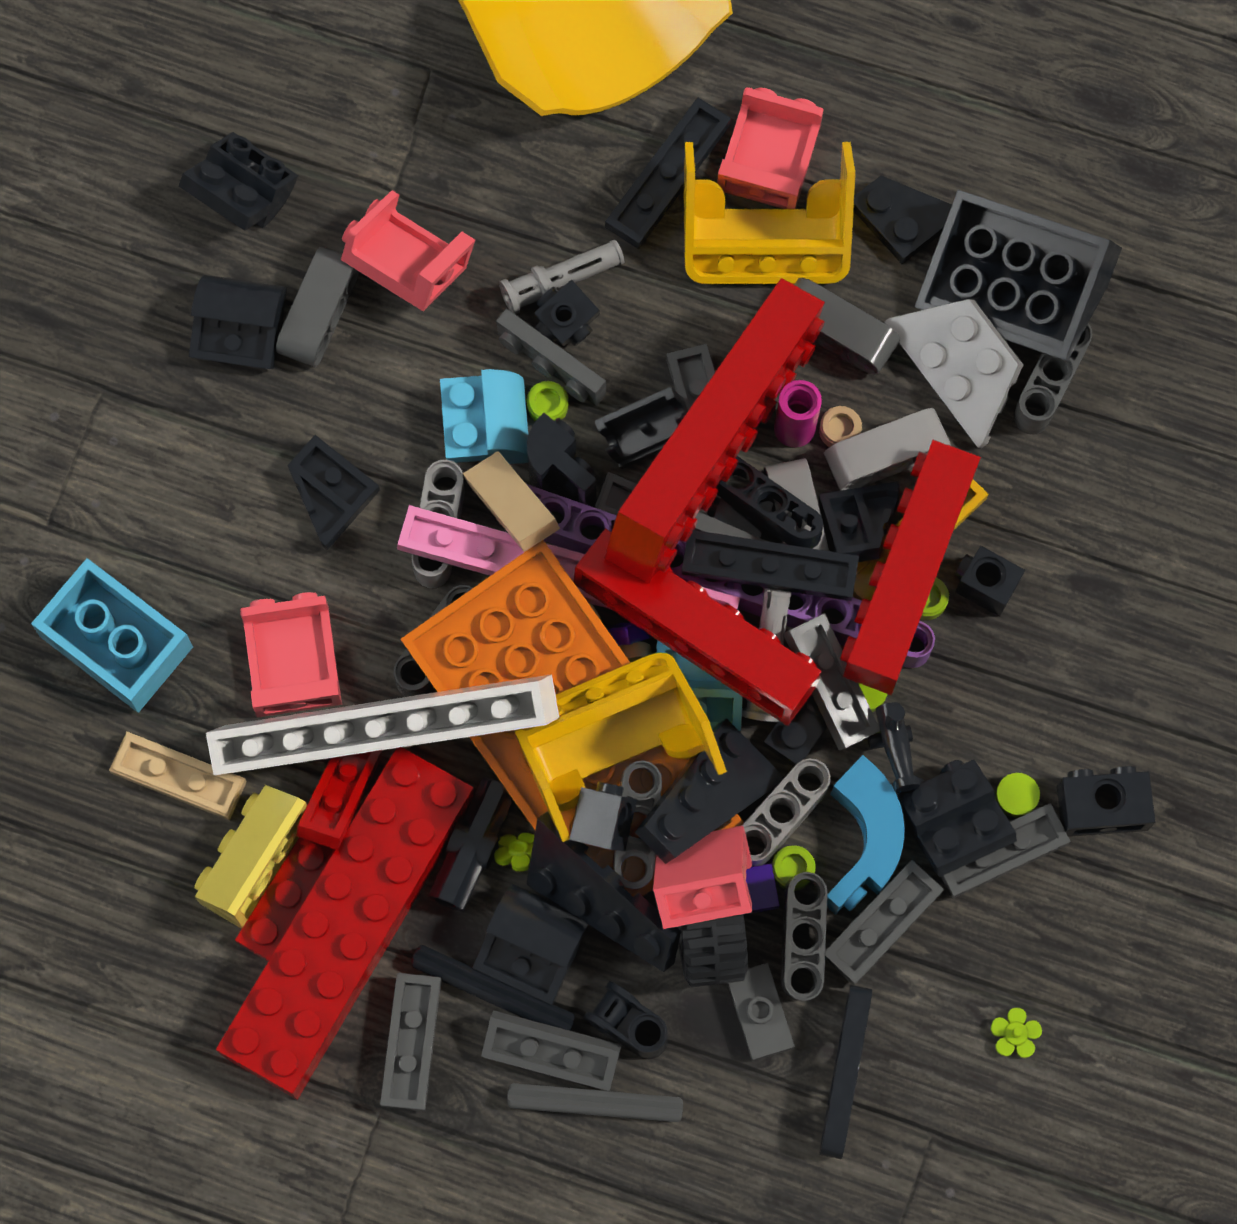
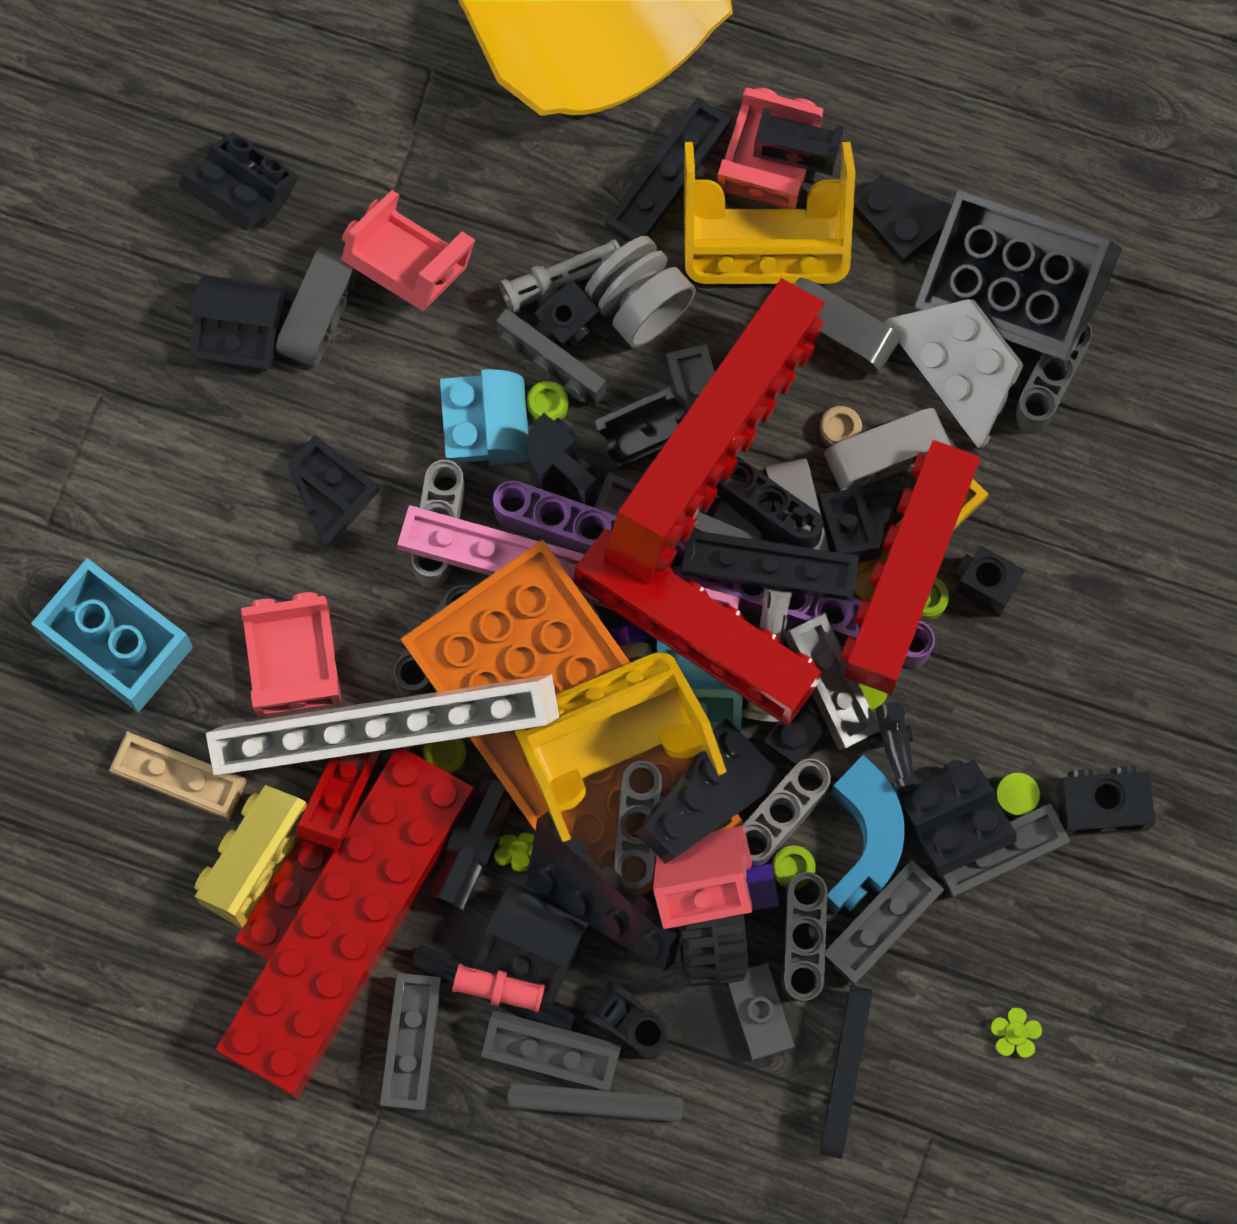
(446, 755): none -> lime tile
(498, 988): none -> coral pin
(511, 501): tan tile -> none
(603, 817): brick -> none
(640, 291): none -> light grey wheel
(797, 143): none -> black hinge
(797, 413): dark pink pin -> none

